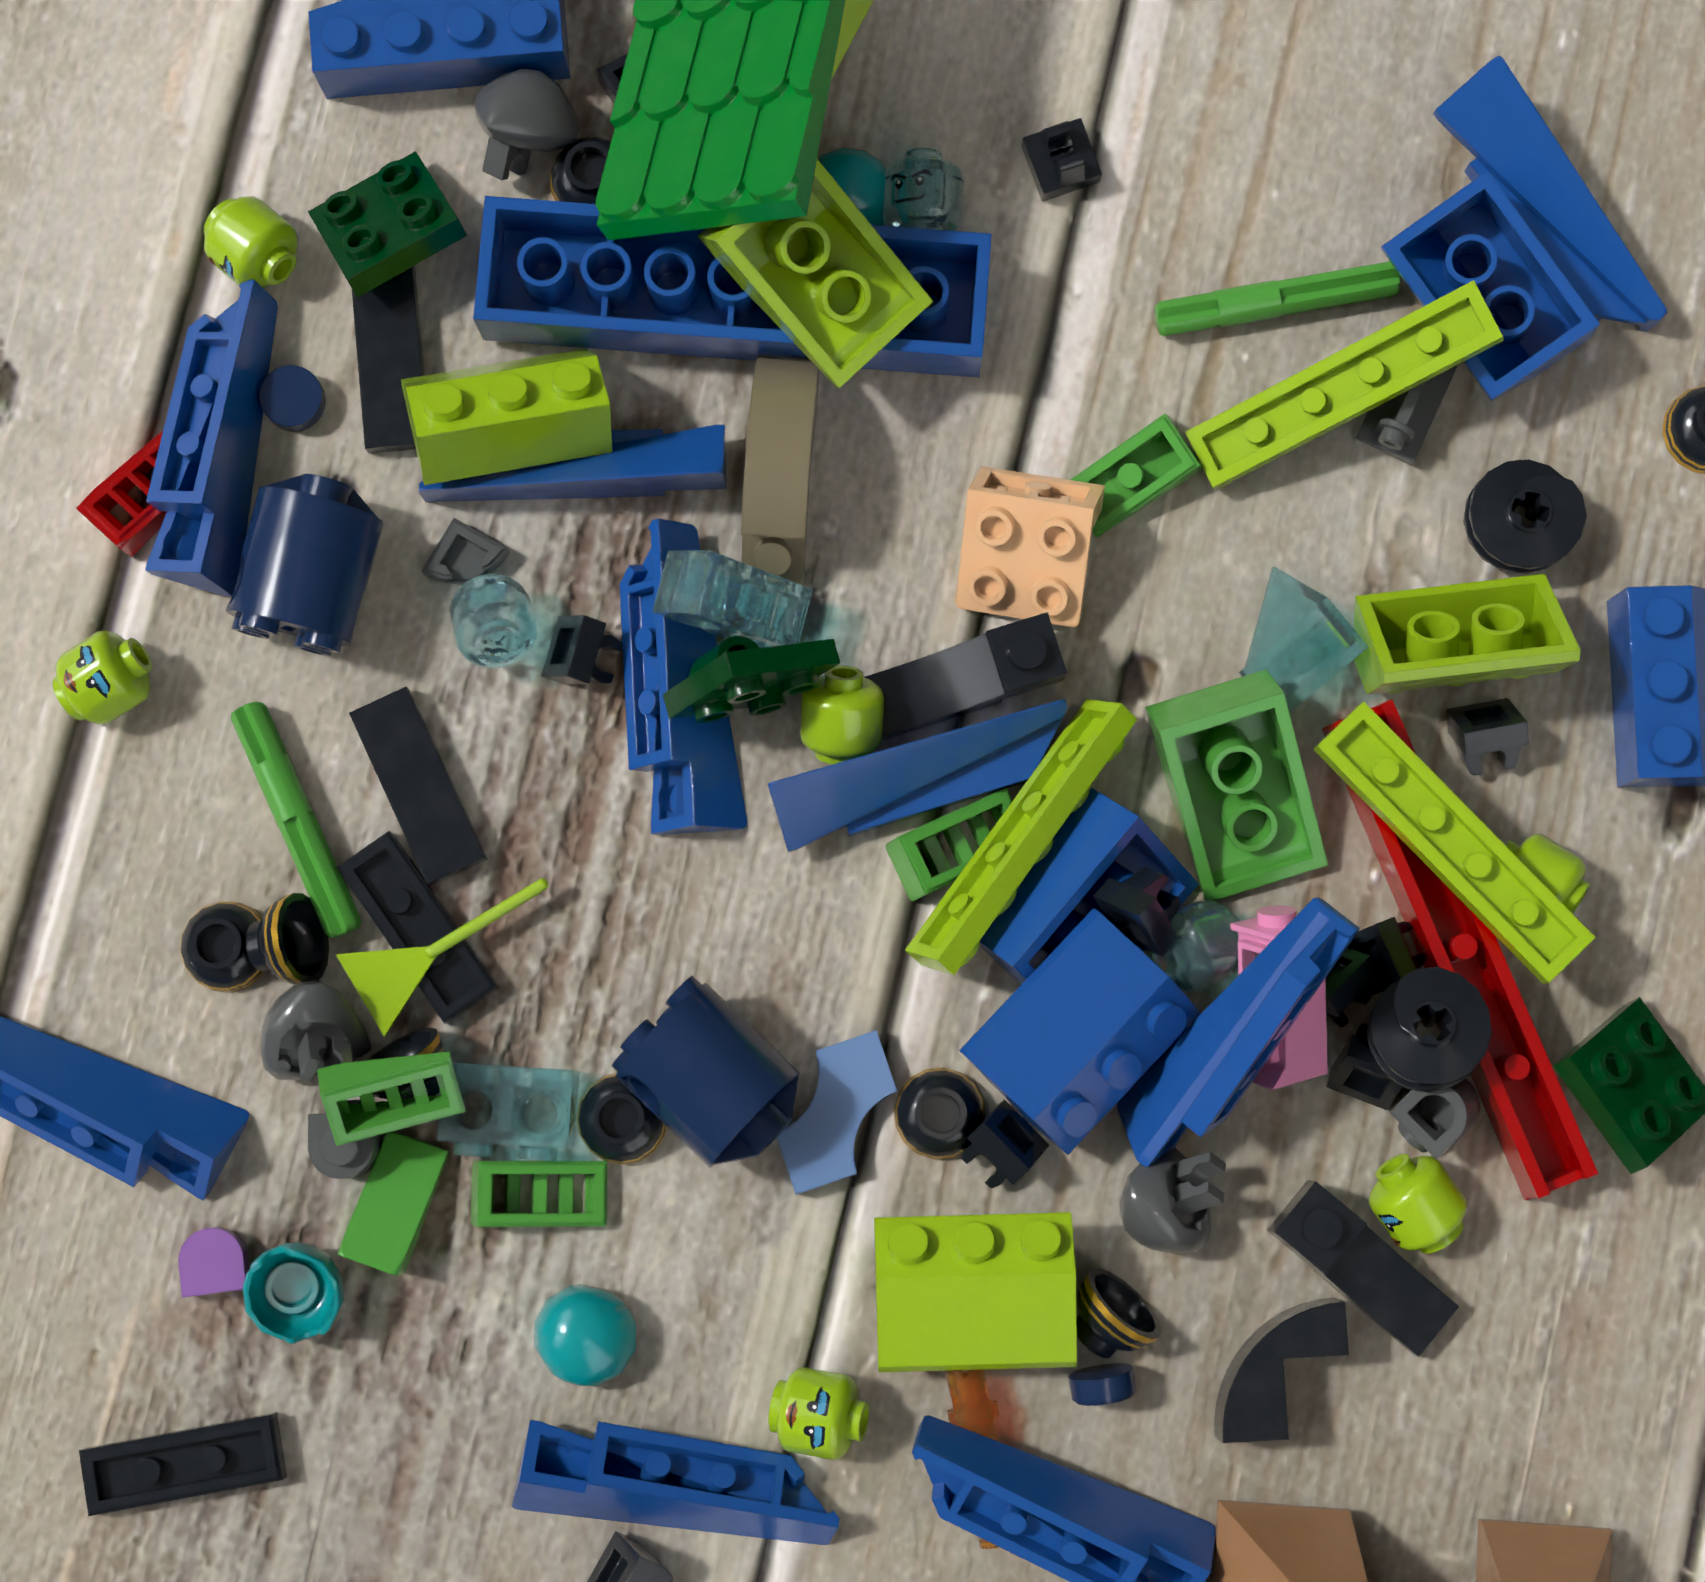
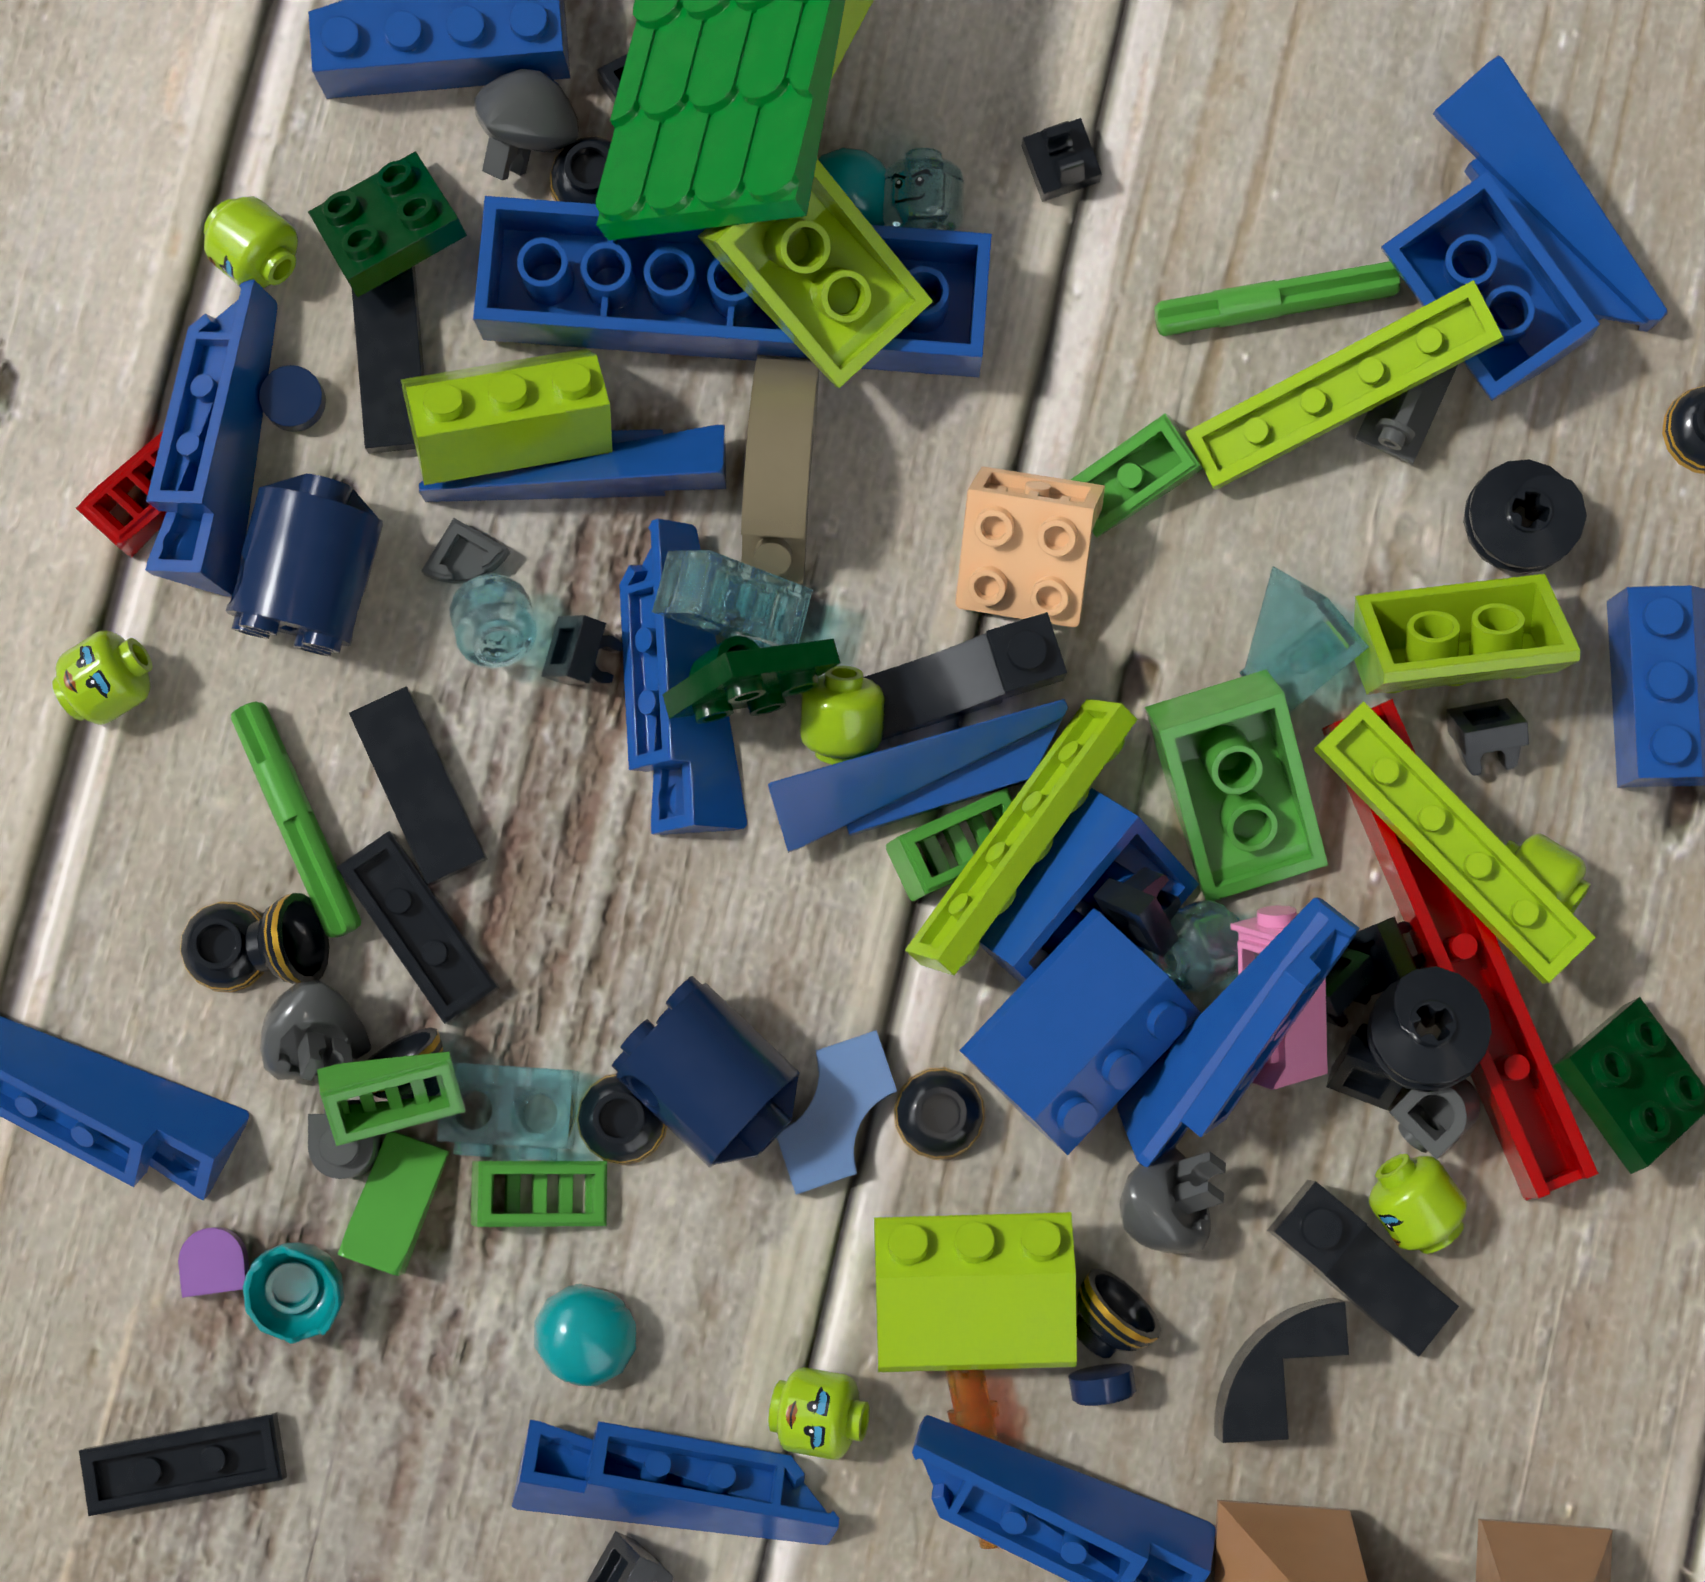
(391, 976): lime piece -> none
(1007, 1143): black tile -> none

